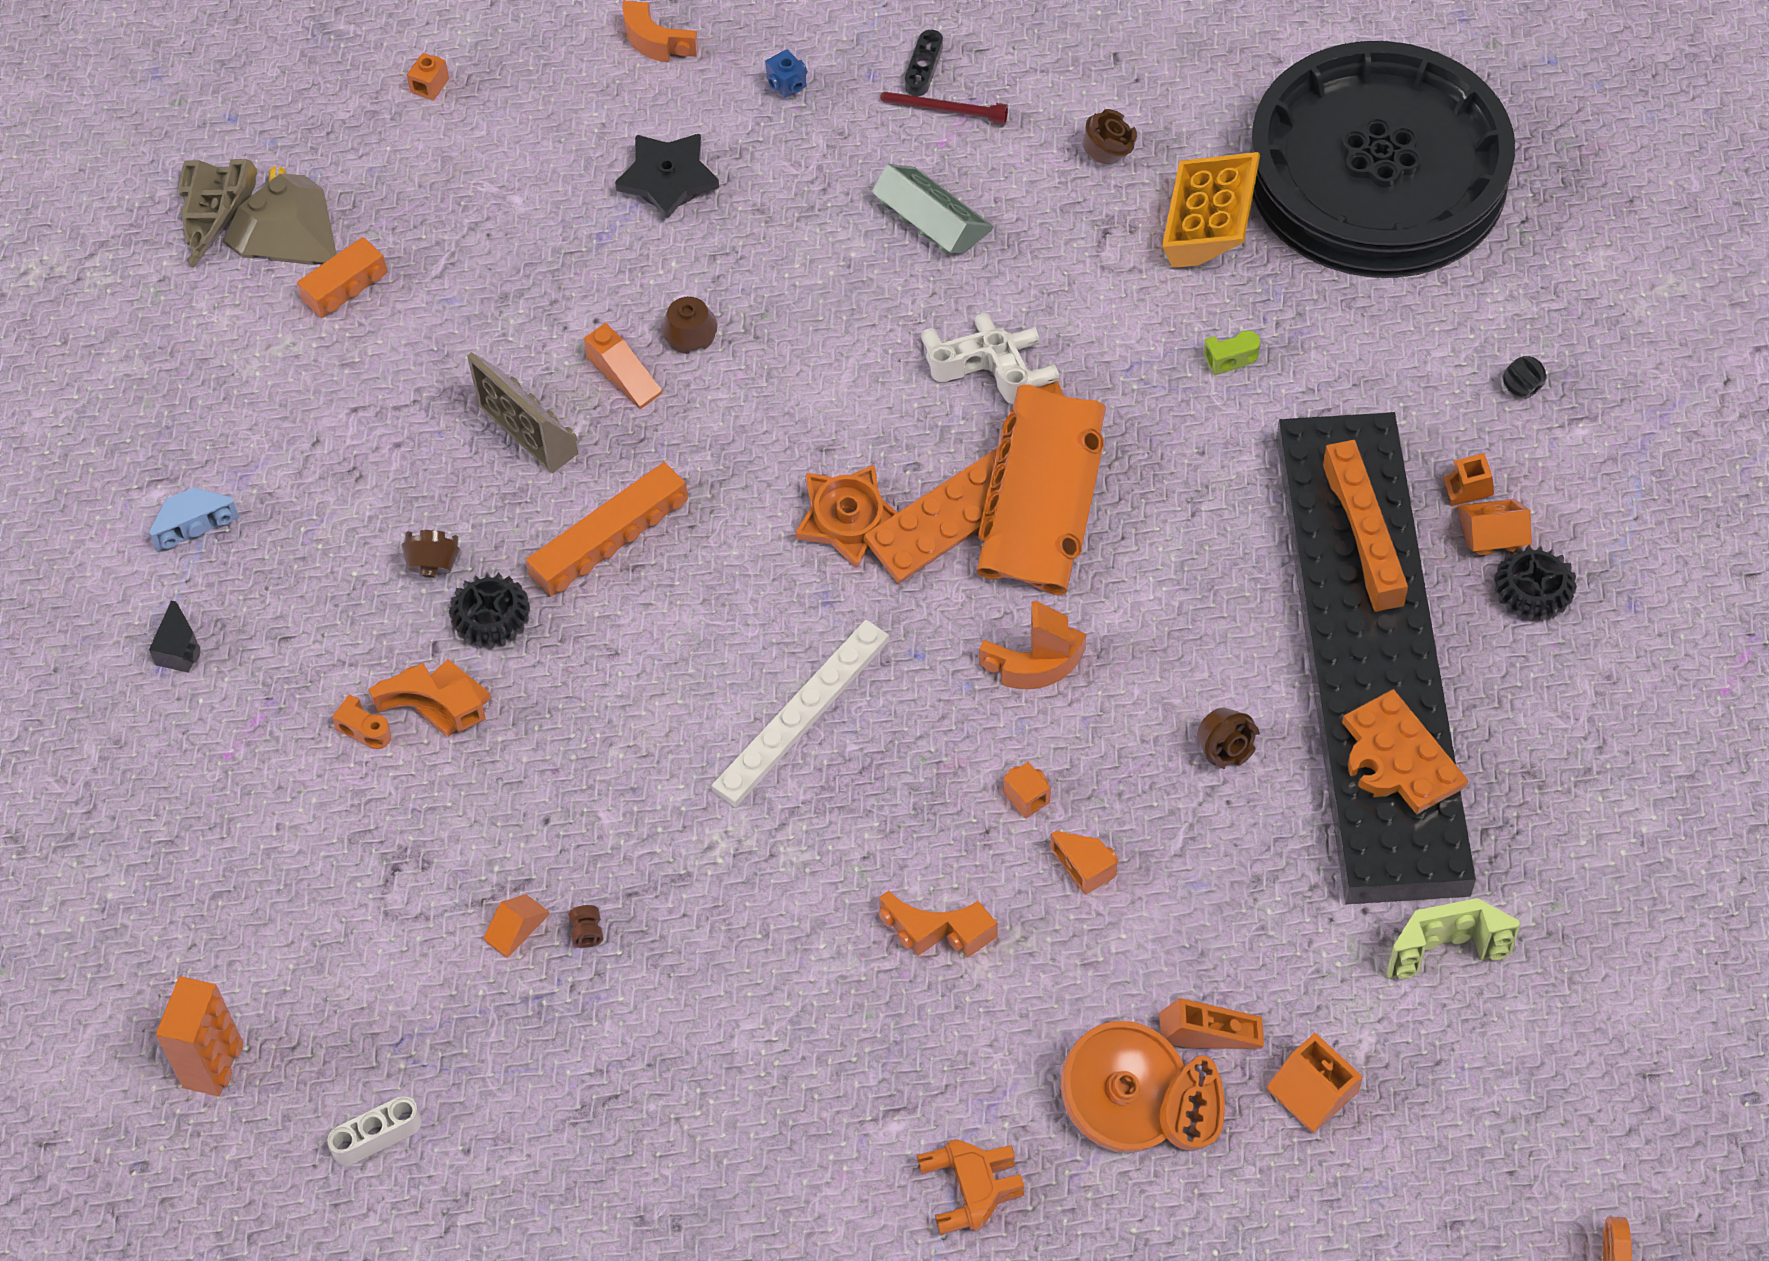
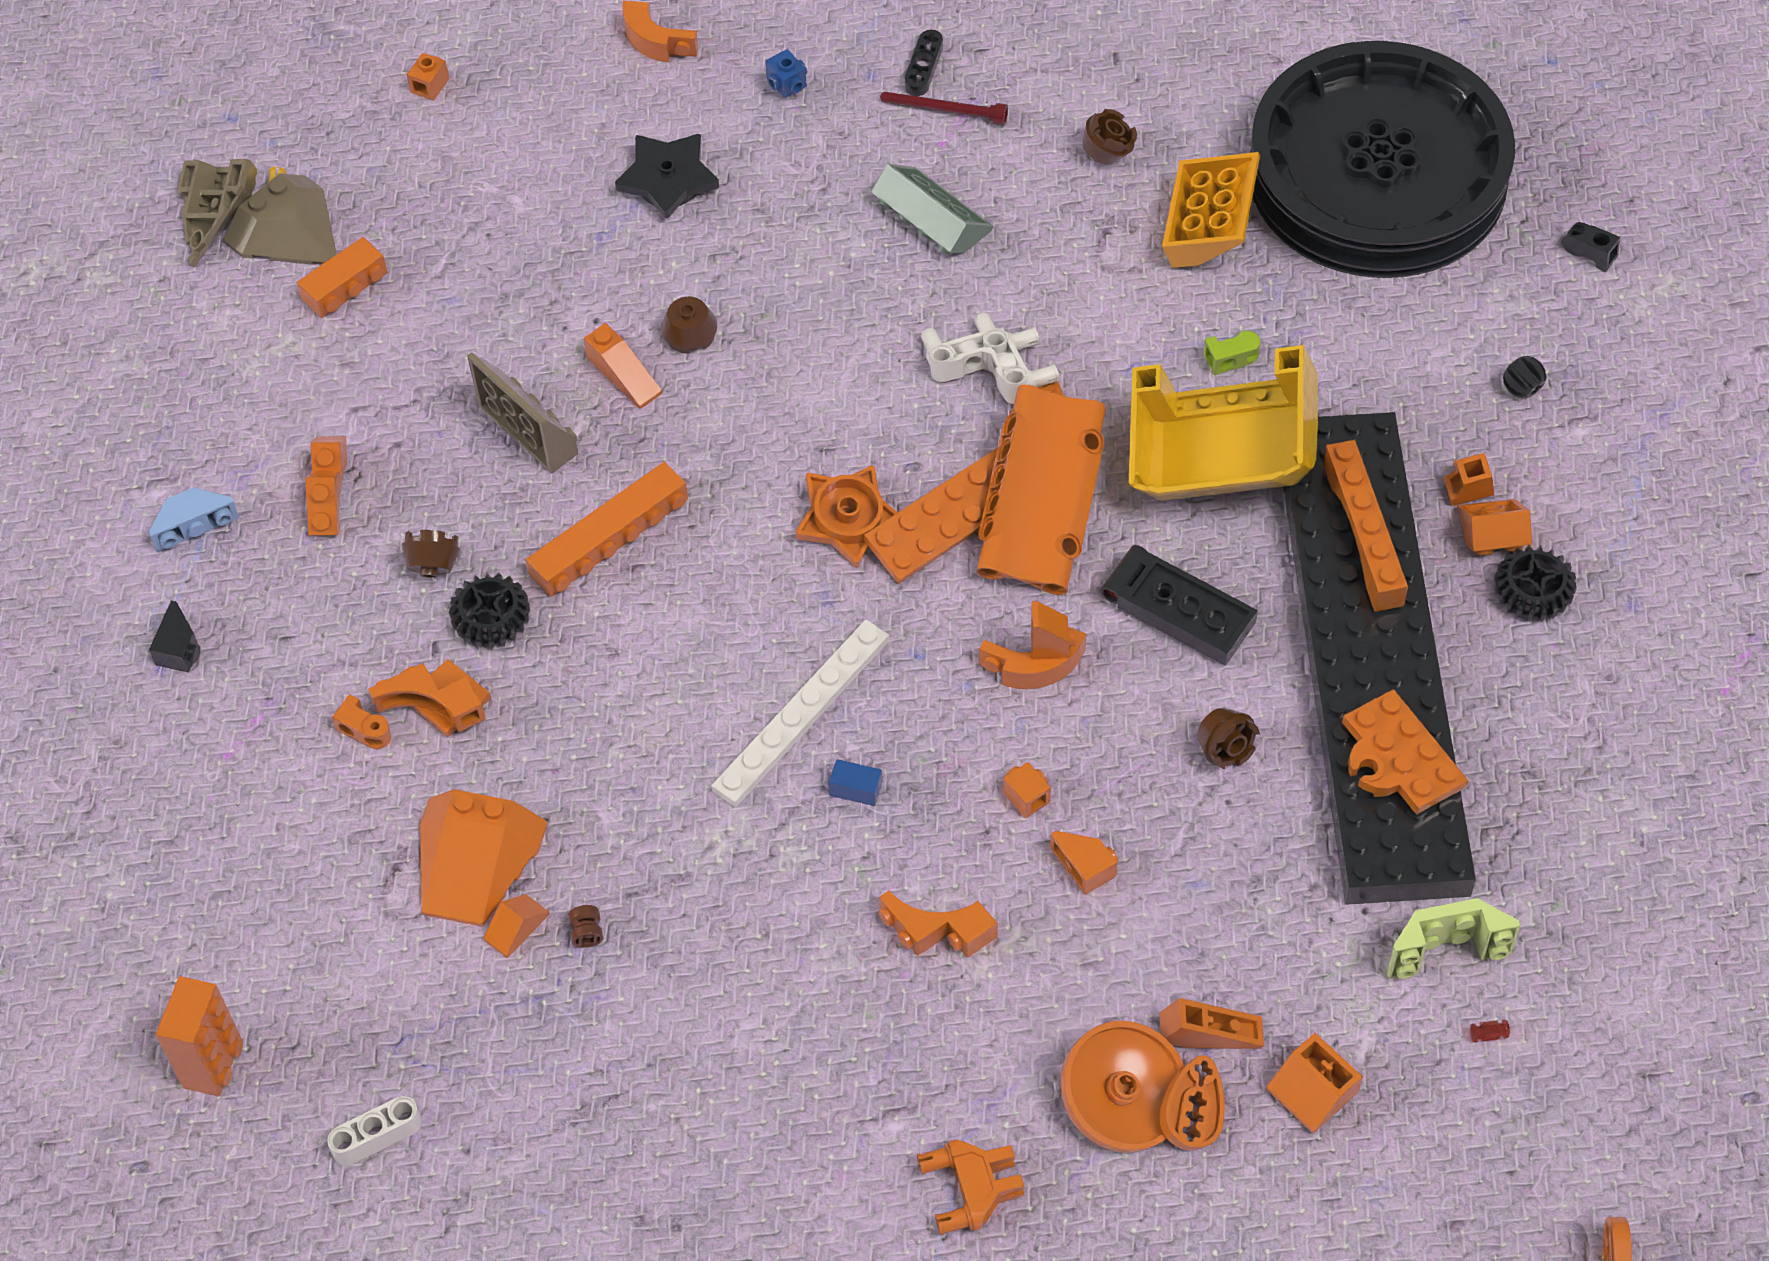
(324, 484): none -> orange arch
(473, 853): none -> orange wedge
(855, 782): none -> blue piece
(1179, 604): none -> black hinge
(1224, 434): none -> yellow slope
(1489, 1030): none -> clear red piece
(1593, 244): none -> black leg

